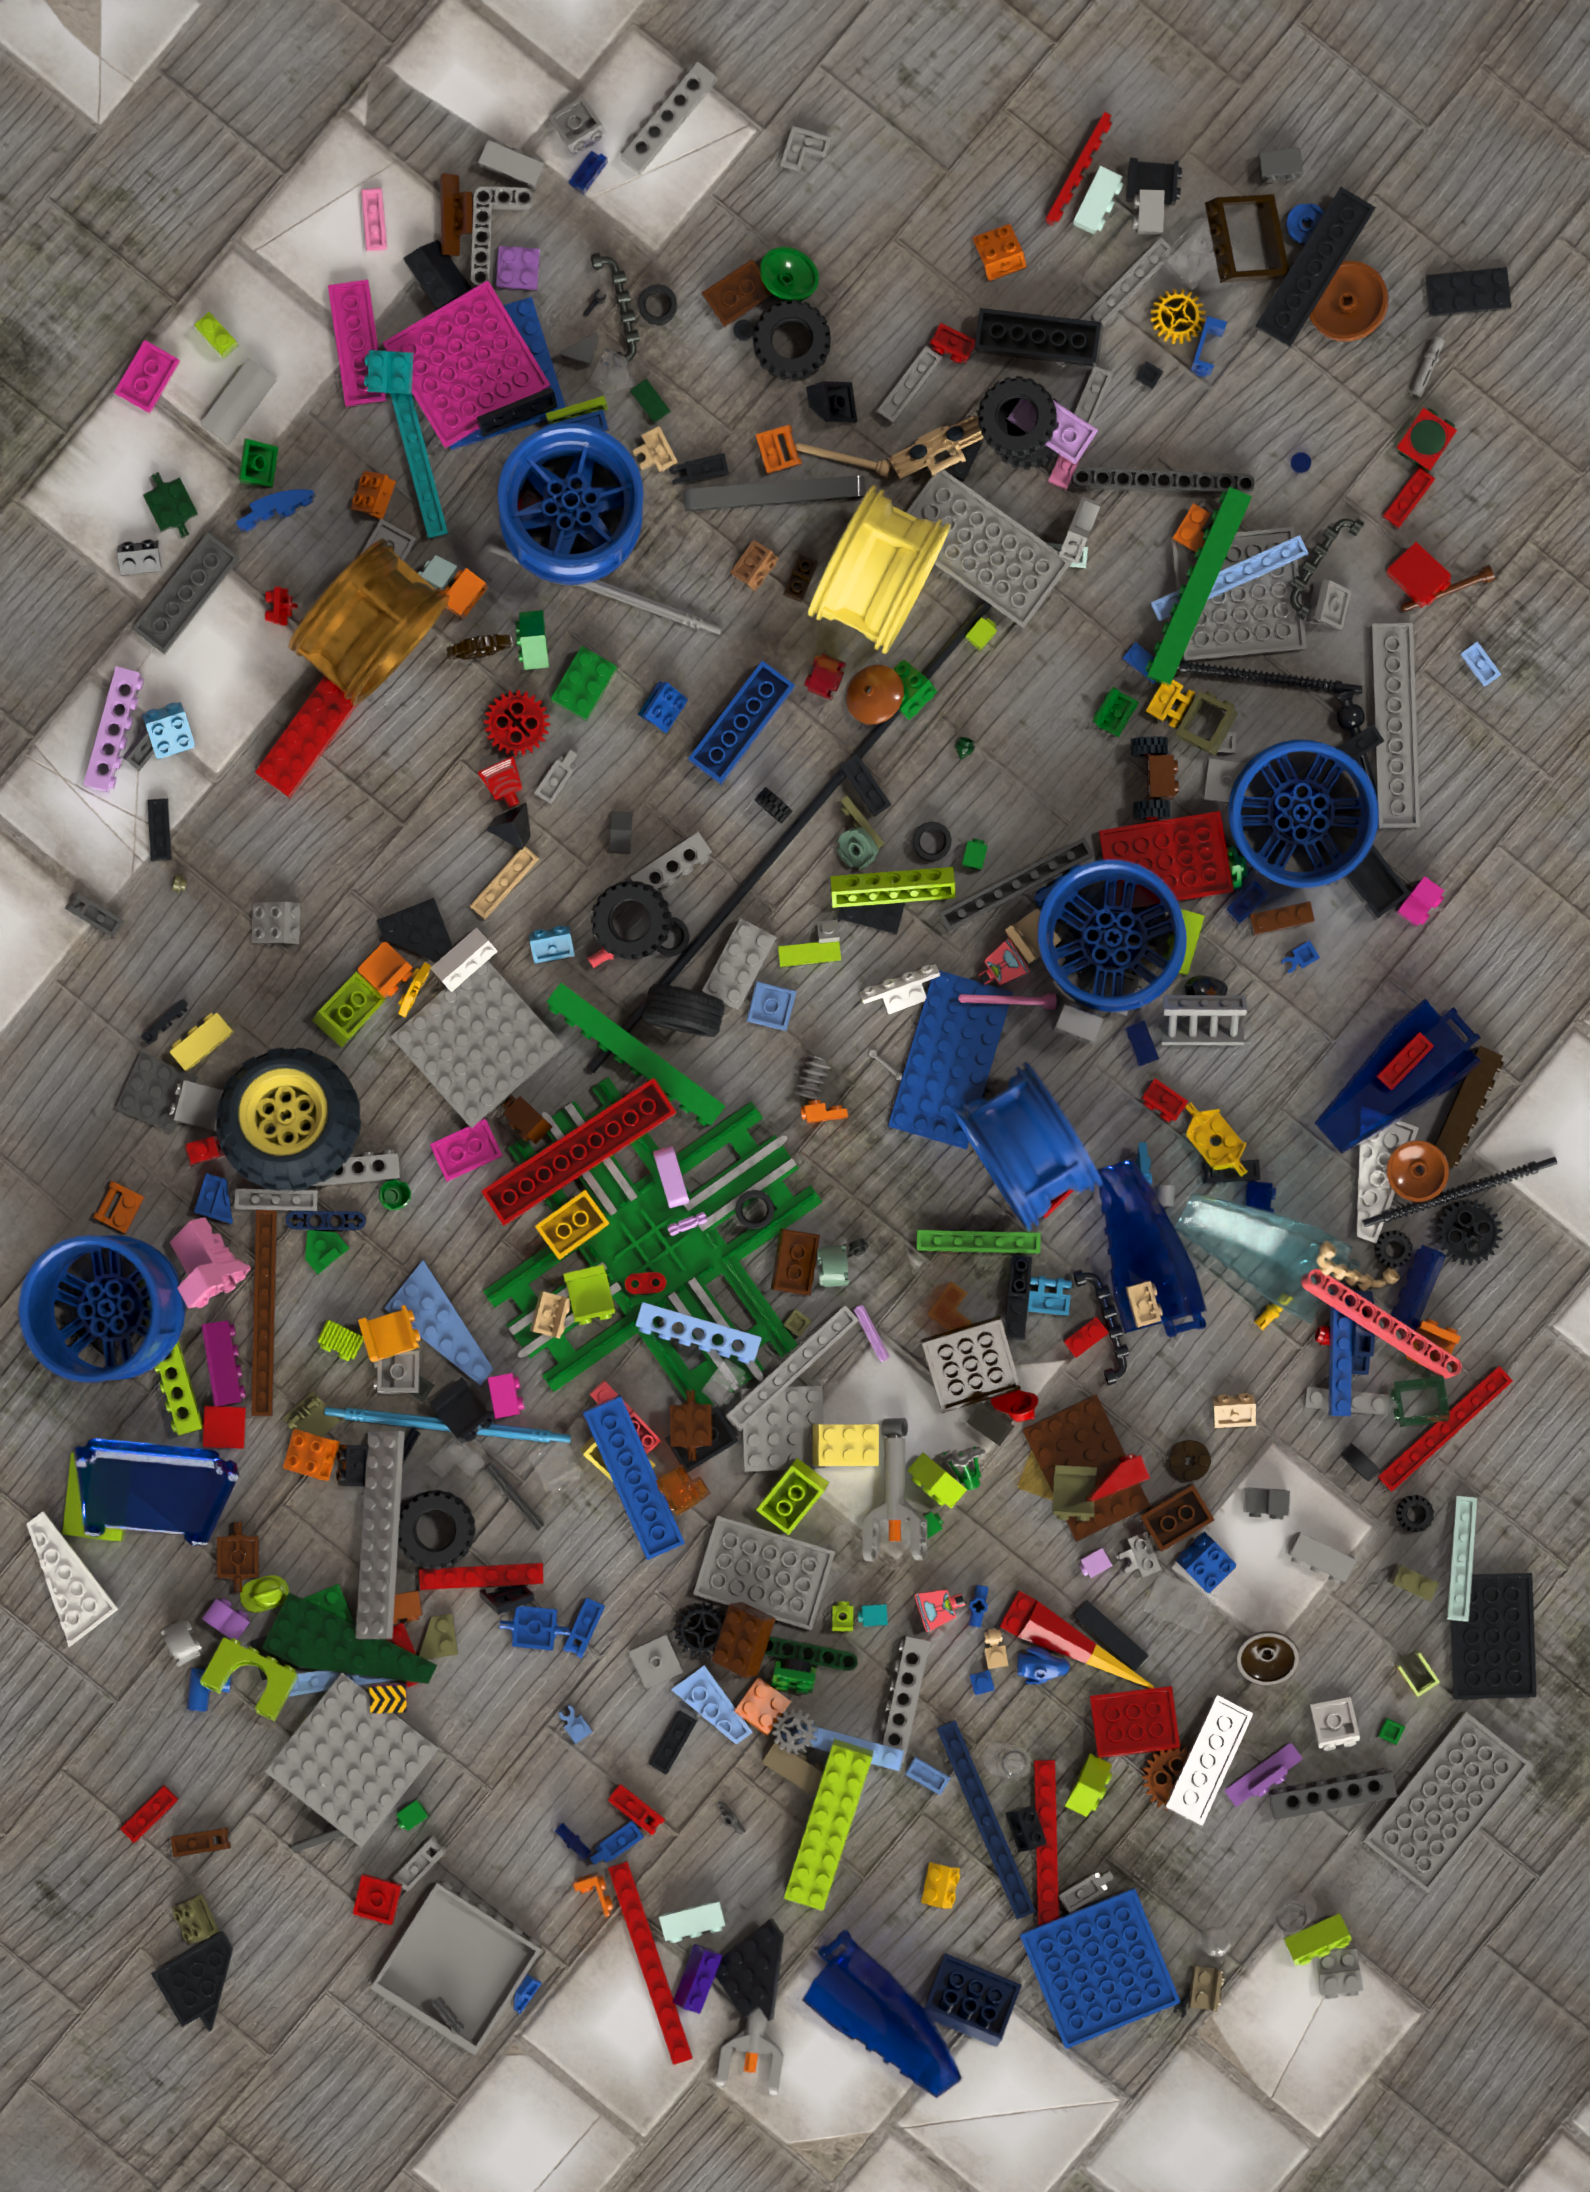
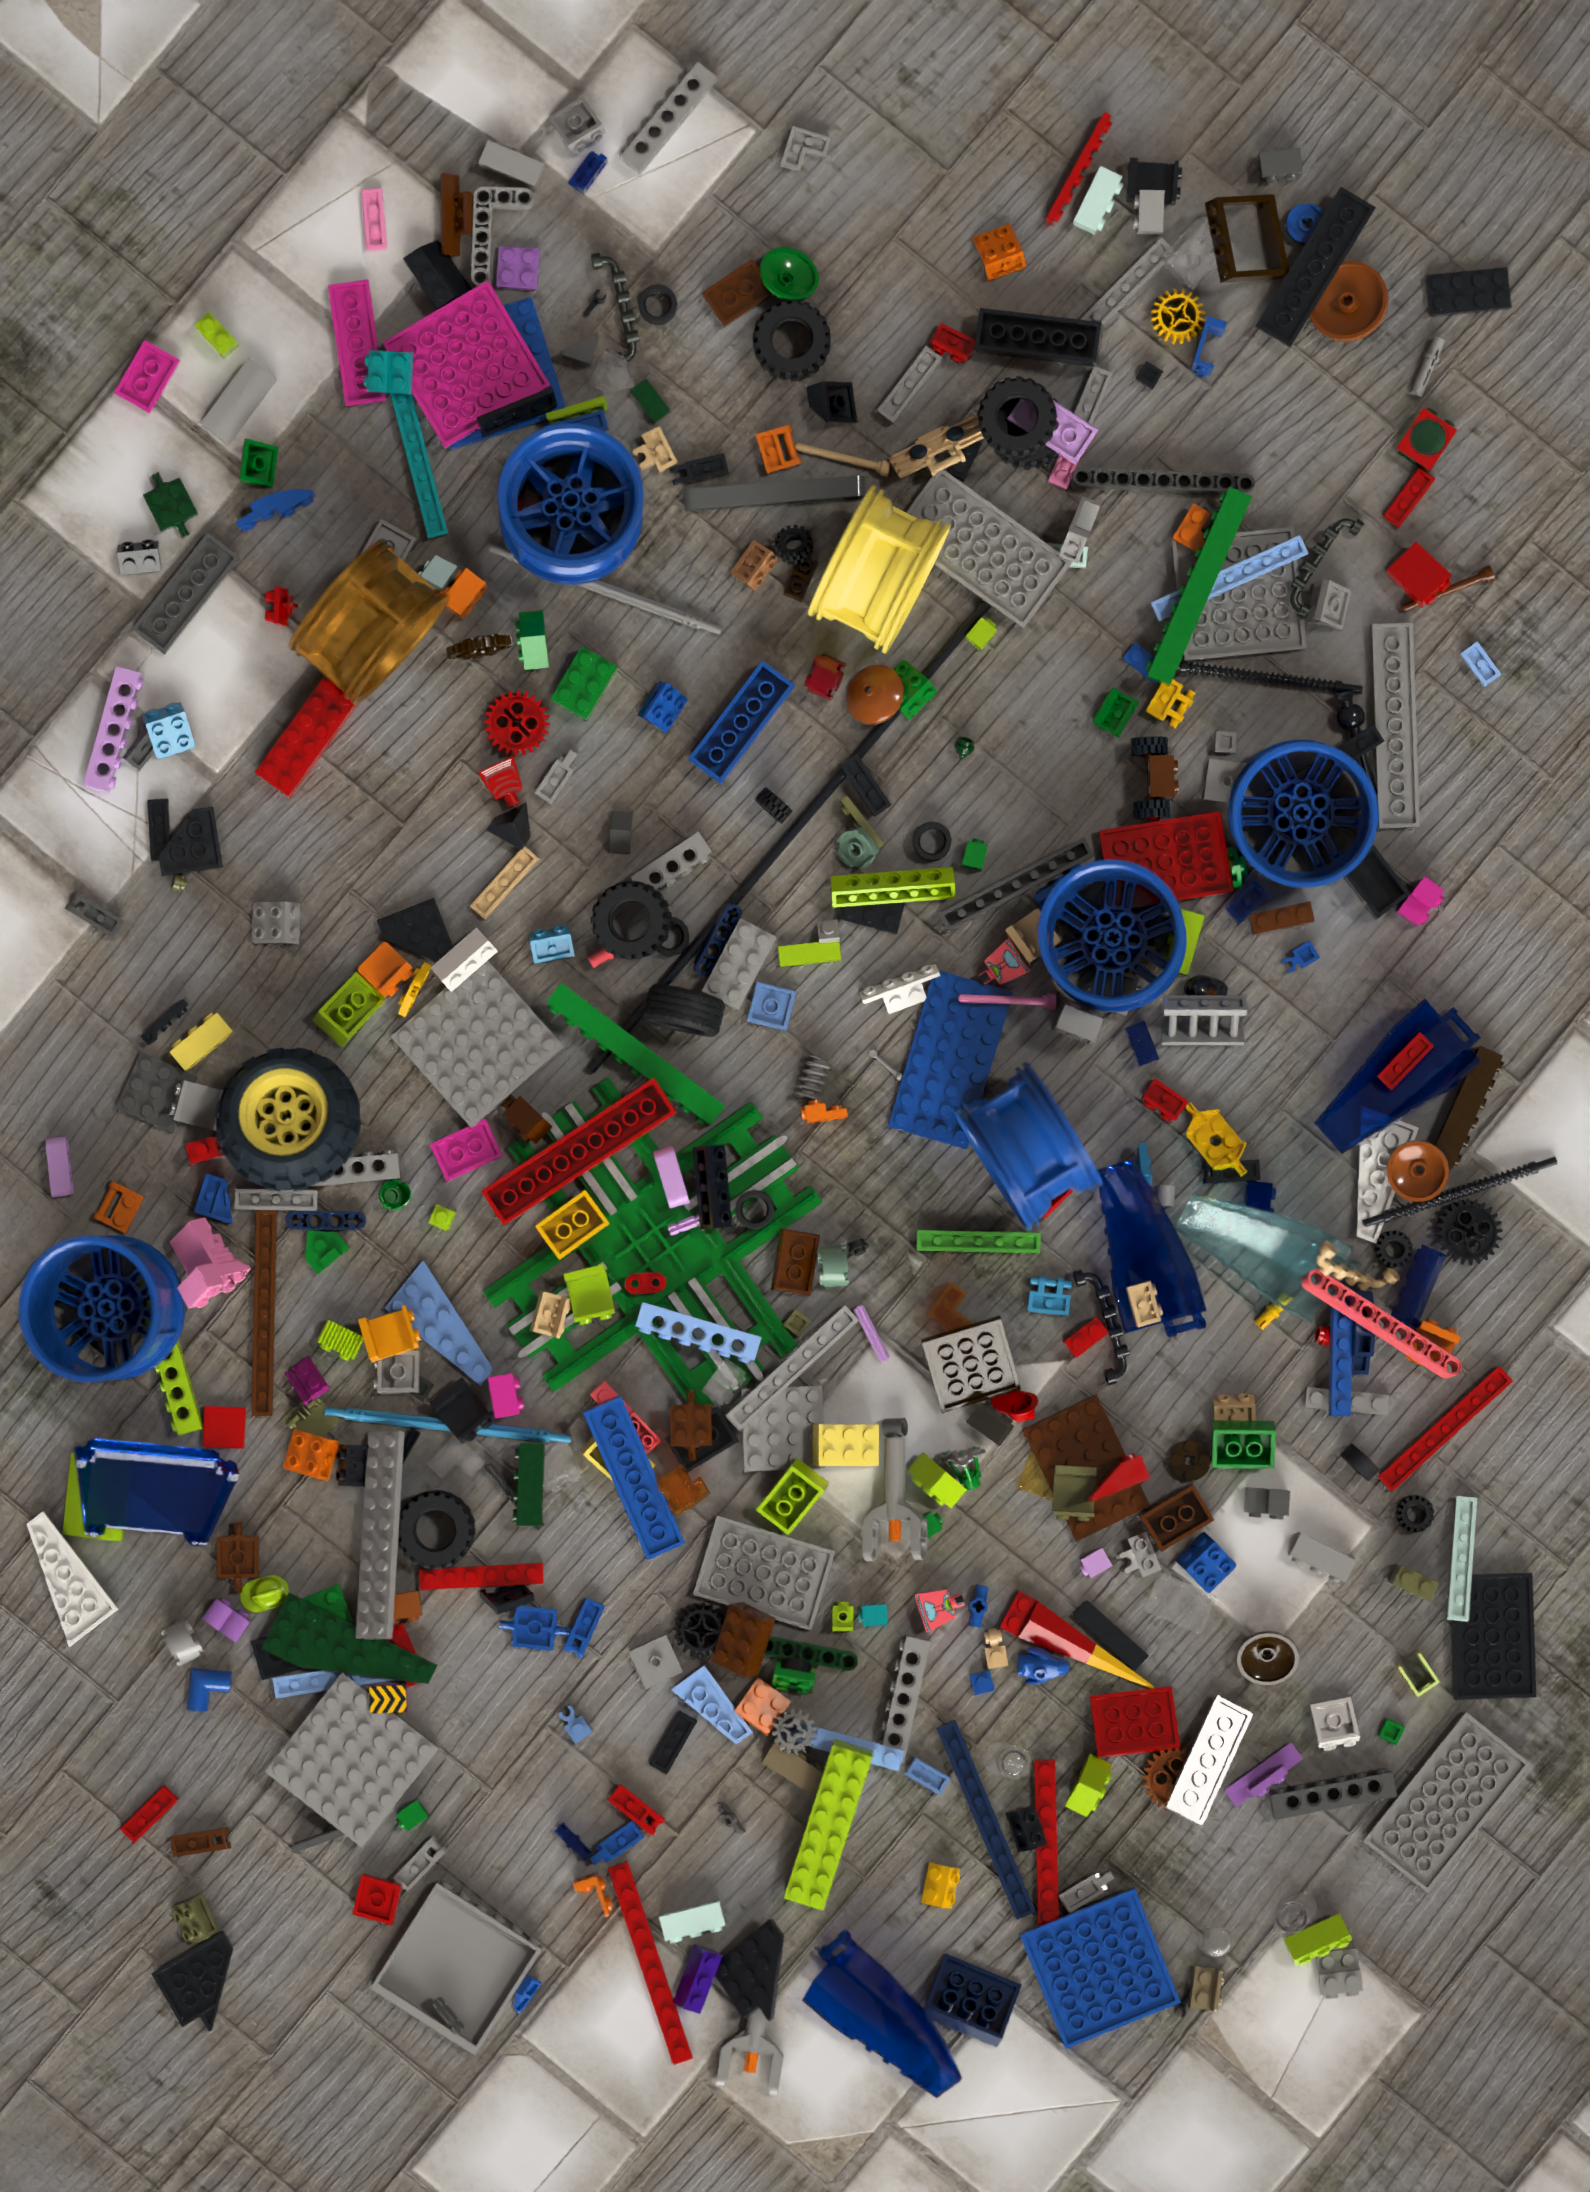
(59, 1166): none -> lavender beam
(193, 845): none -> black plate
(222, 1362): magenta slope -> none
(232, 1655): lime arch -> none
(307, 1380): none -> magenta plate
(373, 494): orange bracket -> none
(440, 1638): olive wing -> none
(442, 1217): none -> lime brick
(530, 1484): none -> dark green brick
(712, 1187): none -> black brick
(720, 941): none -> dark blue beam
(743, 330): black tile -> none
(794, 554): none -> black tyre
(1018, 1297): black slope -> none
(1213, 746): olive window -> none
(1243, 1444): none -> green brick
(1300, 463): clear blue tile -> none
(1417, 1384): clear green window -> none

